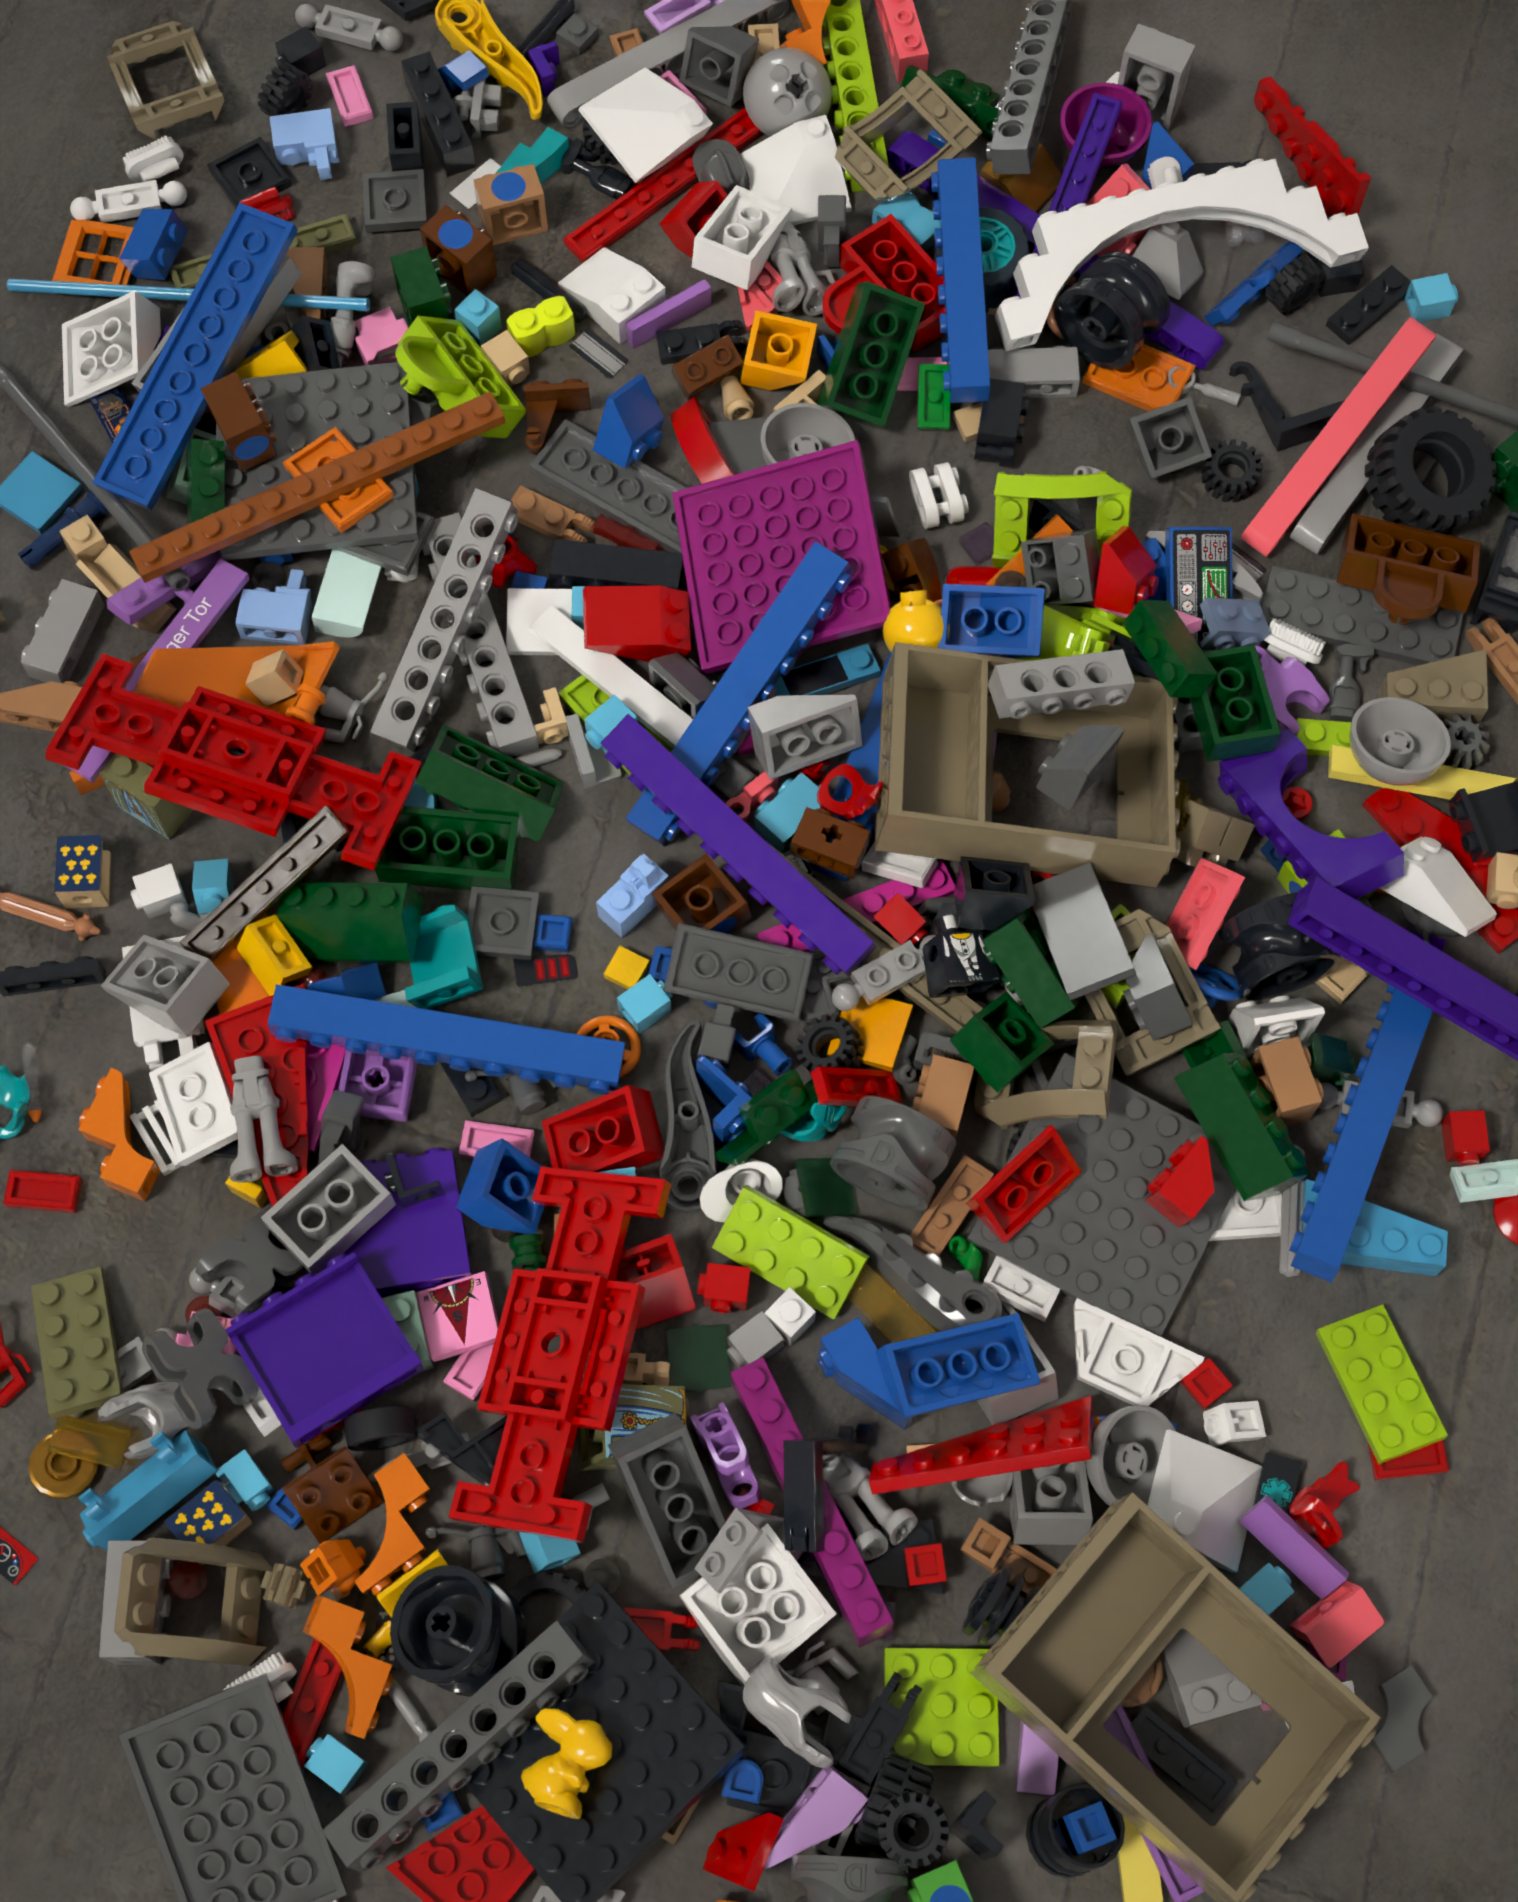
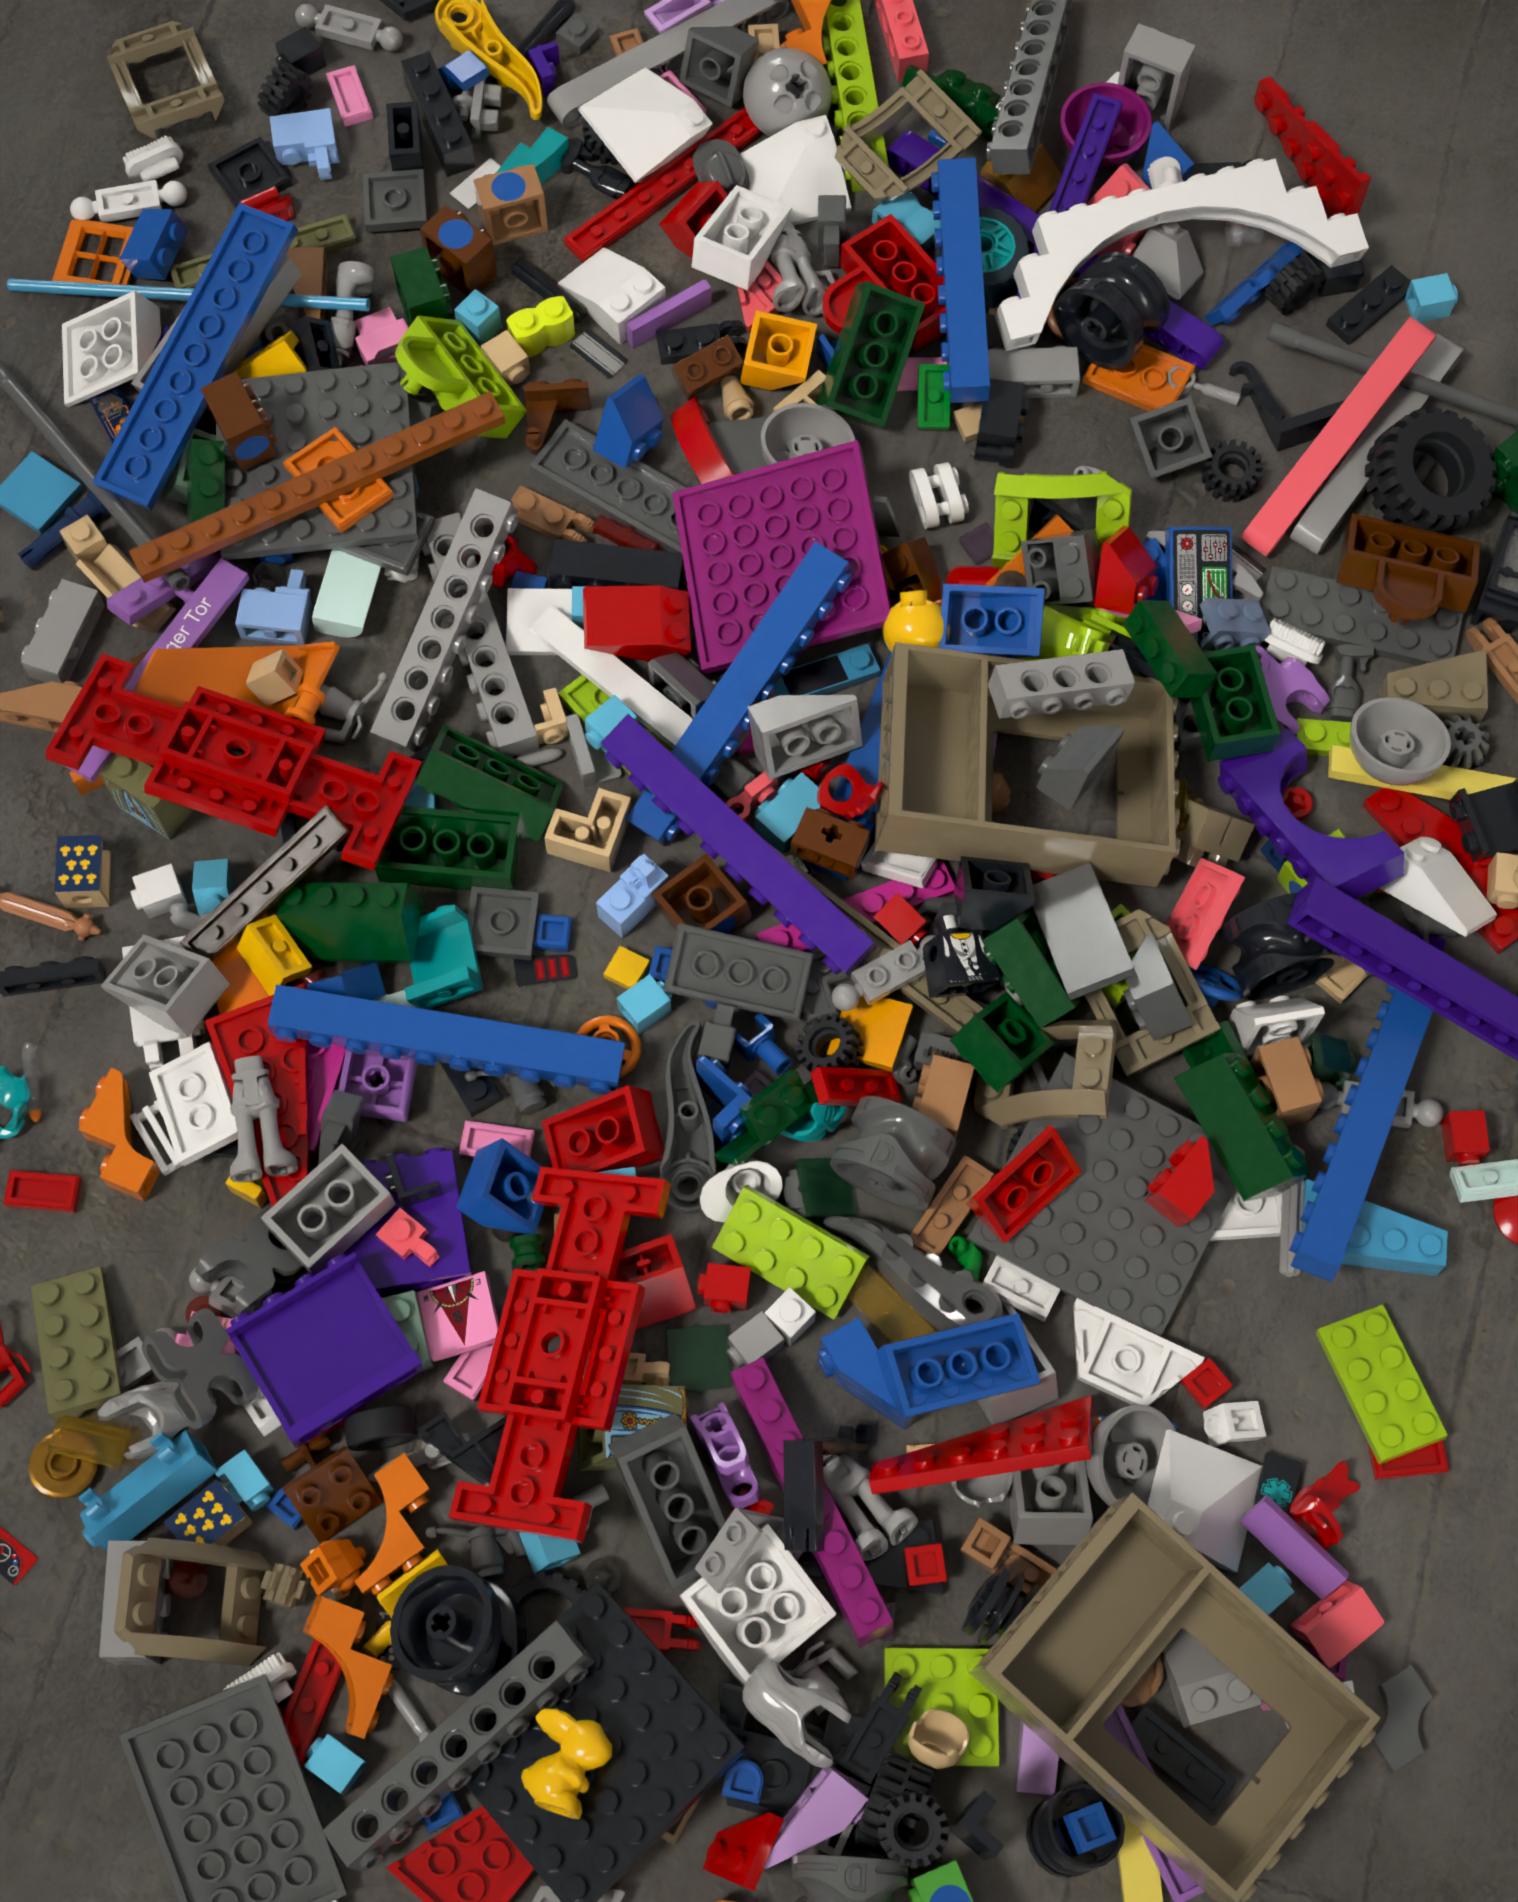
(405, 1236): none -> coral plate
(591, 839): none -> tan brick
(938, 1739): none -> tan hair

